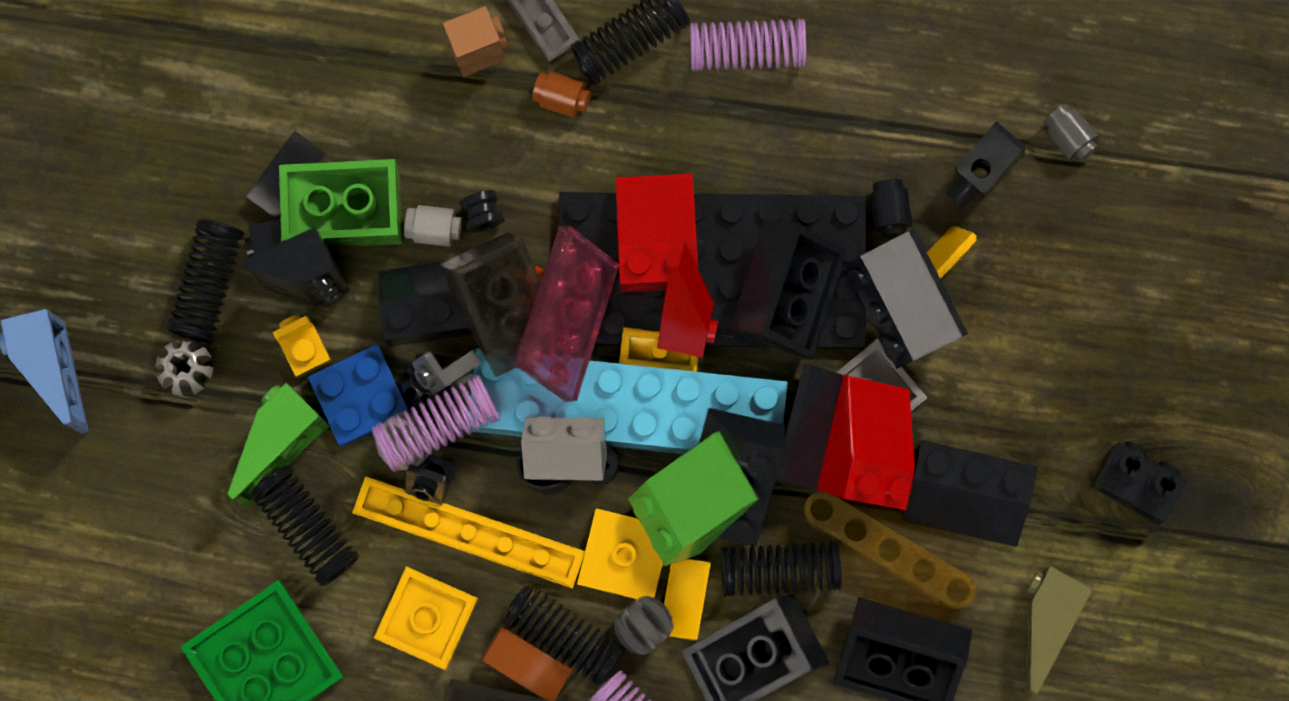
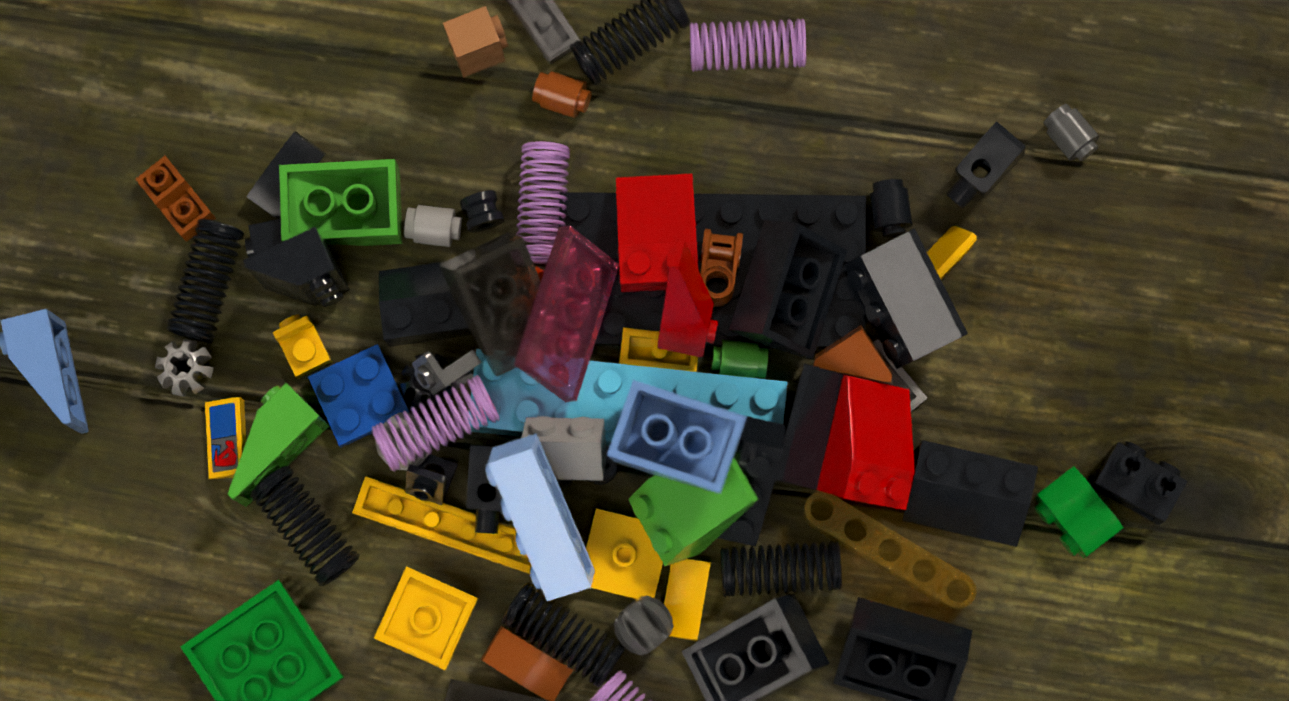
(174, 197): none -> dark orange slope
(225, 436): none -> slope
(486, 511): none -> black torso
(540, 517): none -> light blue brick
(542, 247): none -> lavender piece
(676, 437): none -> medium blue slope
(720, 260): none -> dark orange piece
(740, 359): none -> bright green brick
(854, 356): none -> dark orange slope
(1050, 618): olive slope -> none
(1077, 513): none -> green brick

